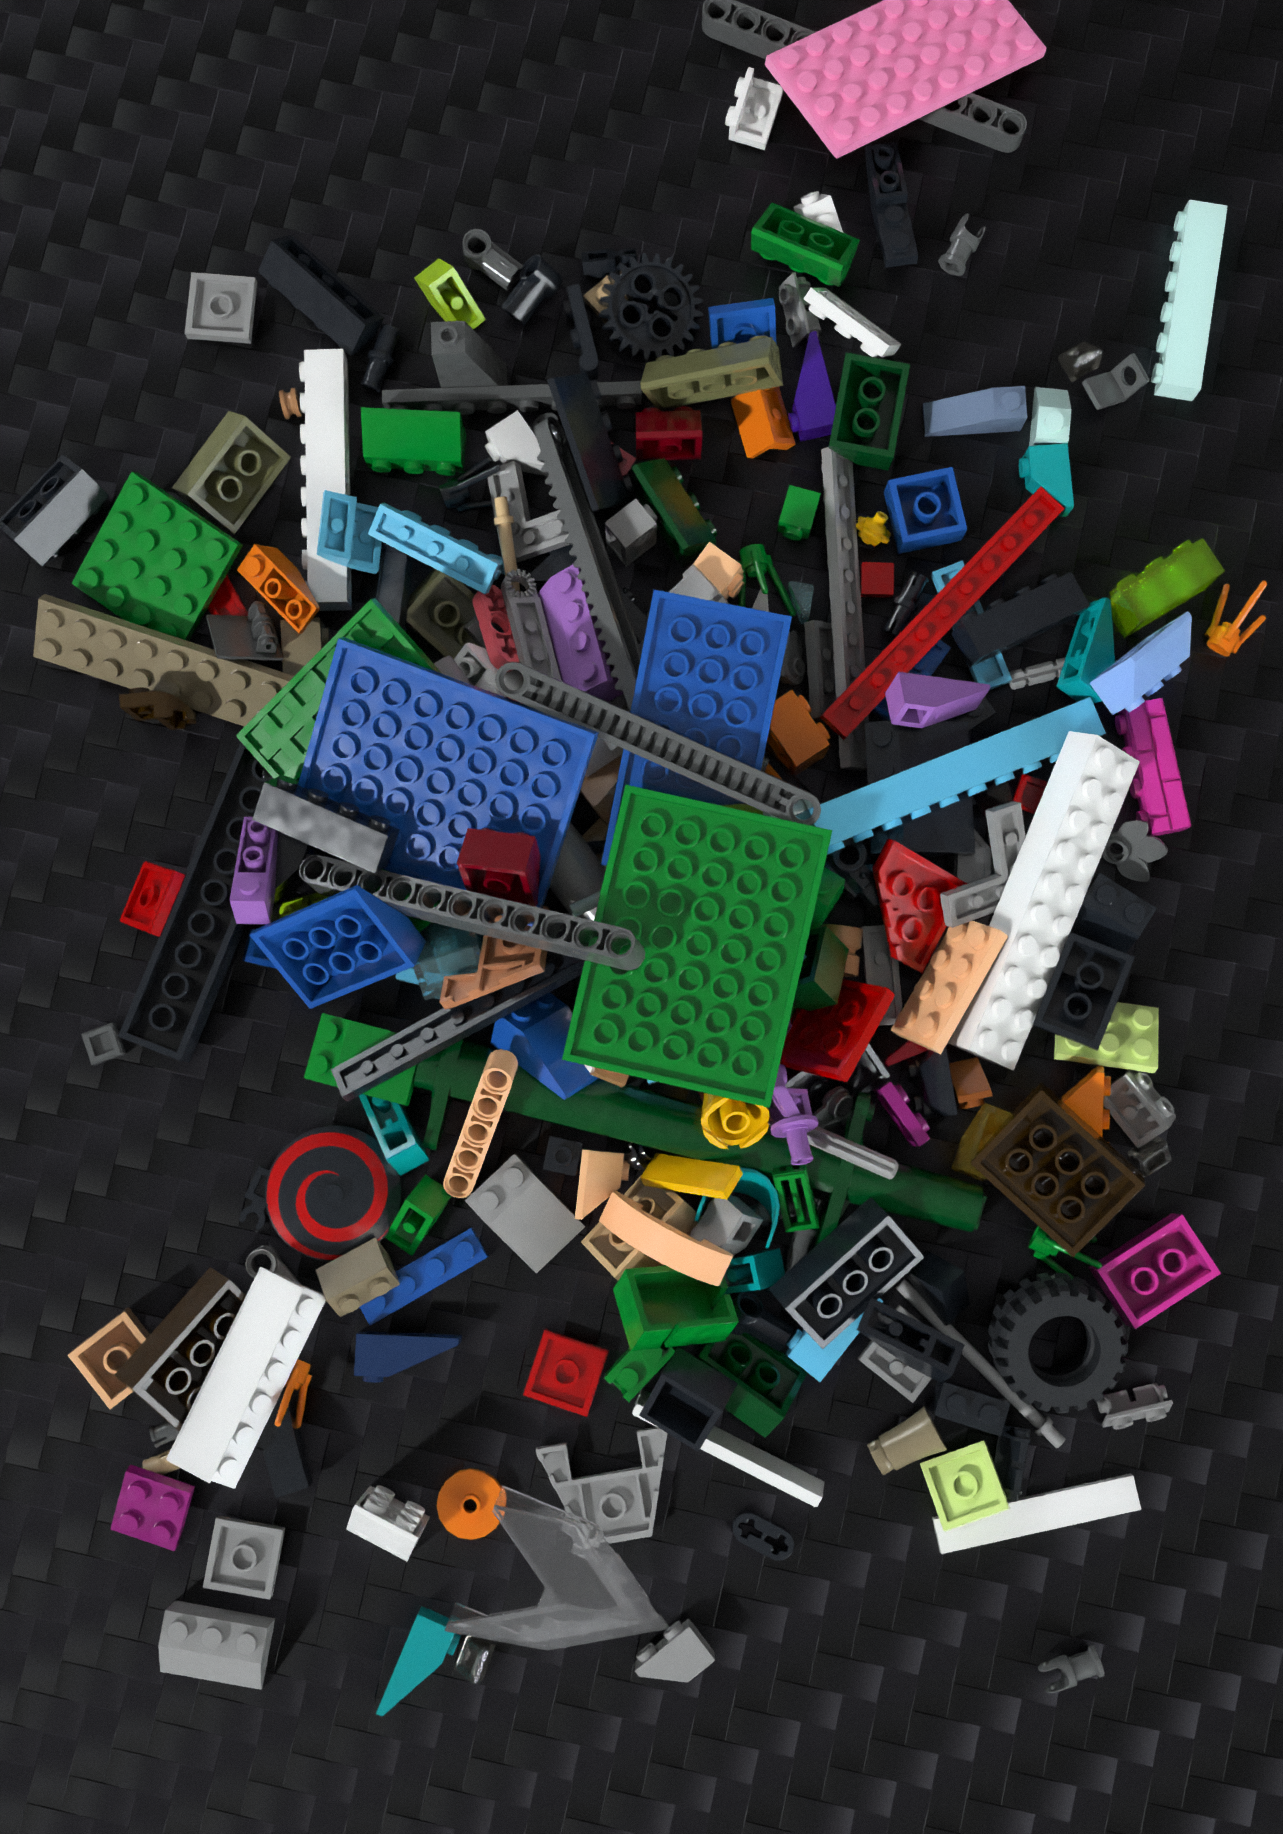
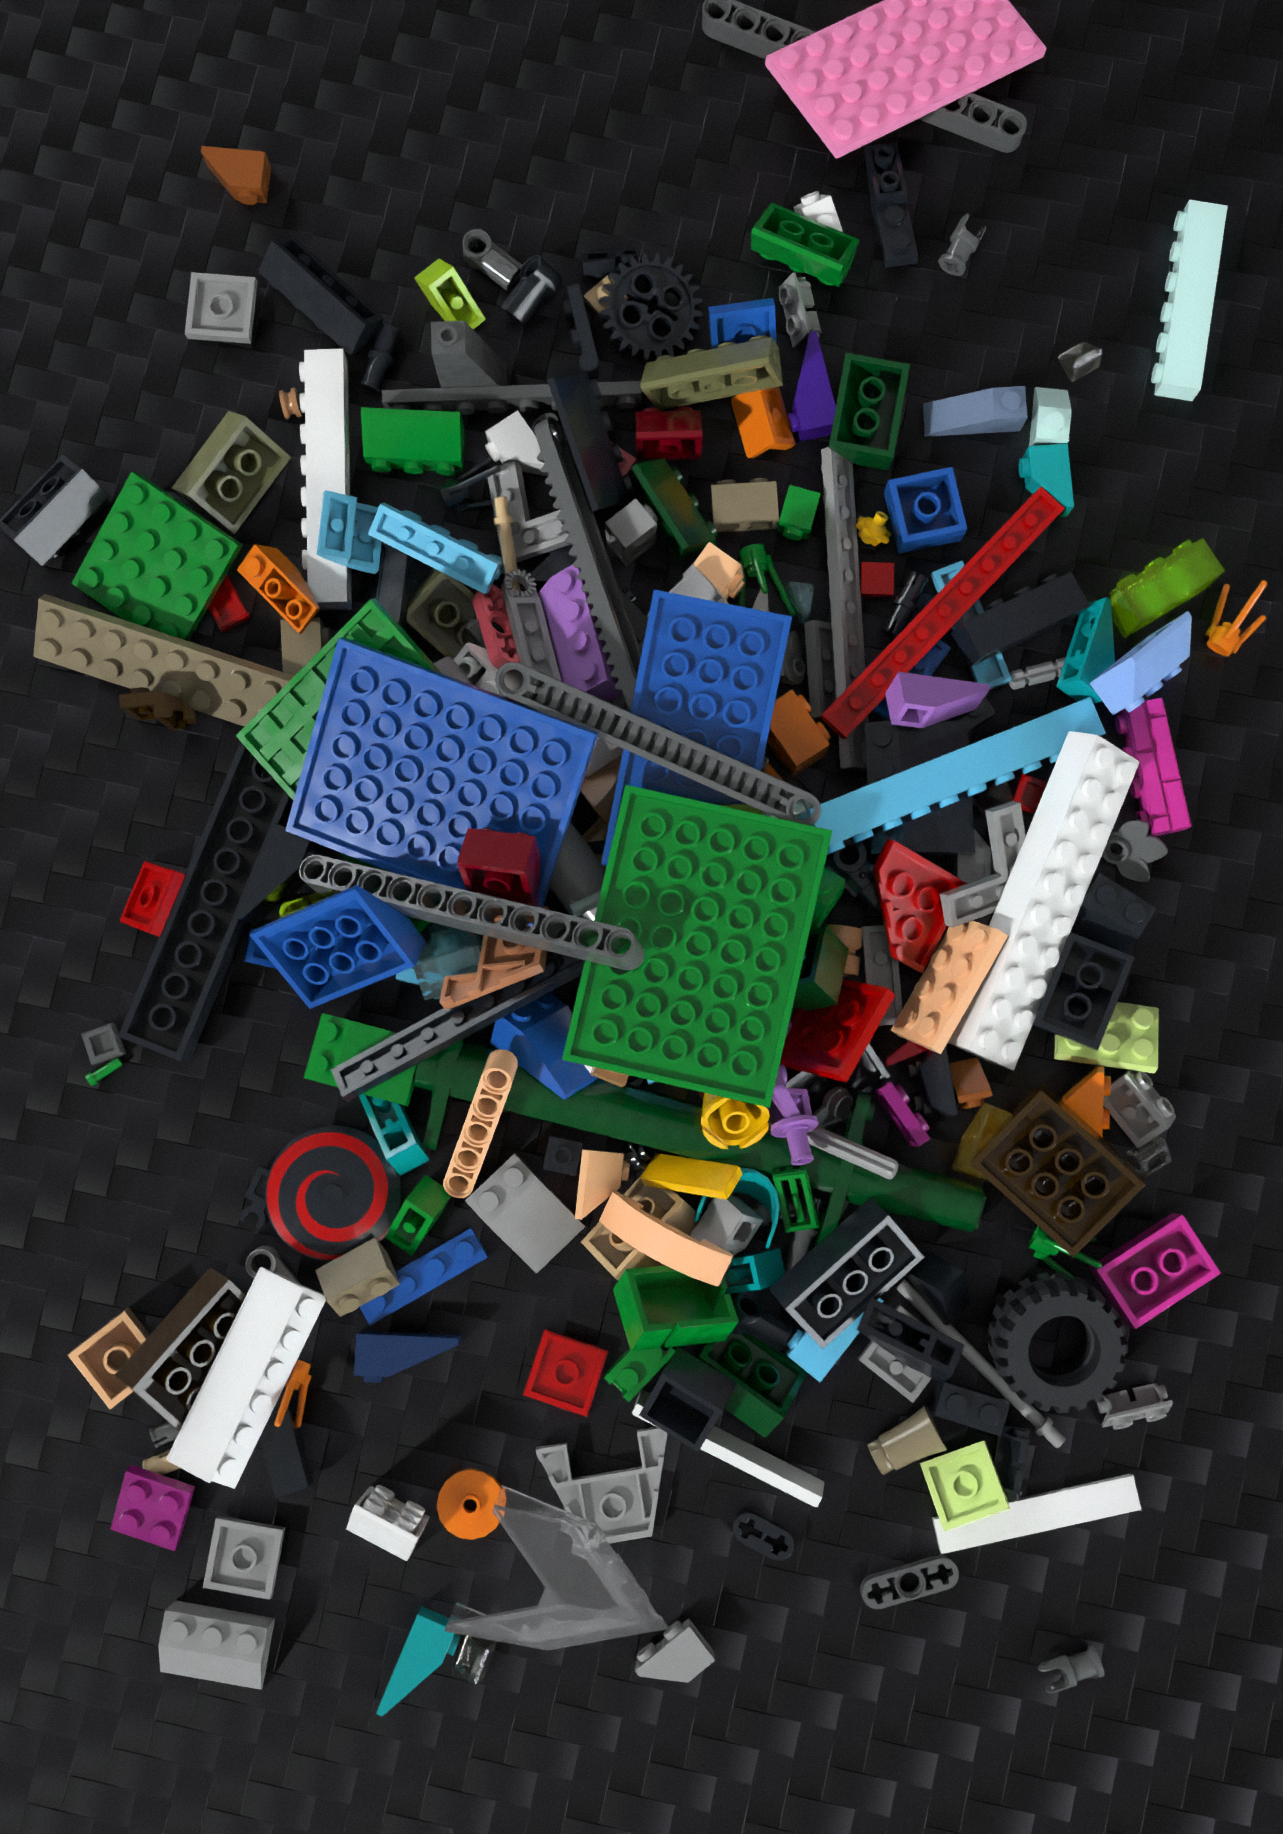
(94, 1077): none -> green piece
(241, 172): none -> dark orange slope
(245, 636): dark grey hinge -> none
(254, 874): medium lavender slope -> none
(326, 823): brick -> none
(744, 505): none -> dark tan brick
(755, 110): white bracket -> none
(851, 323): white plate -> none
(887, 1598): none -> dark grey beam
(1111, 387): dark grey bracket -> none

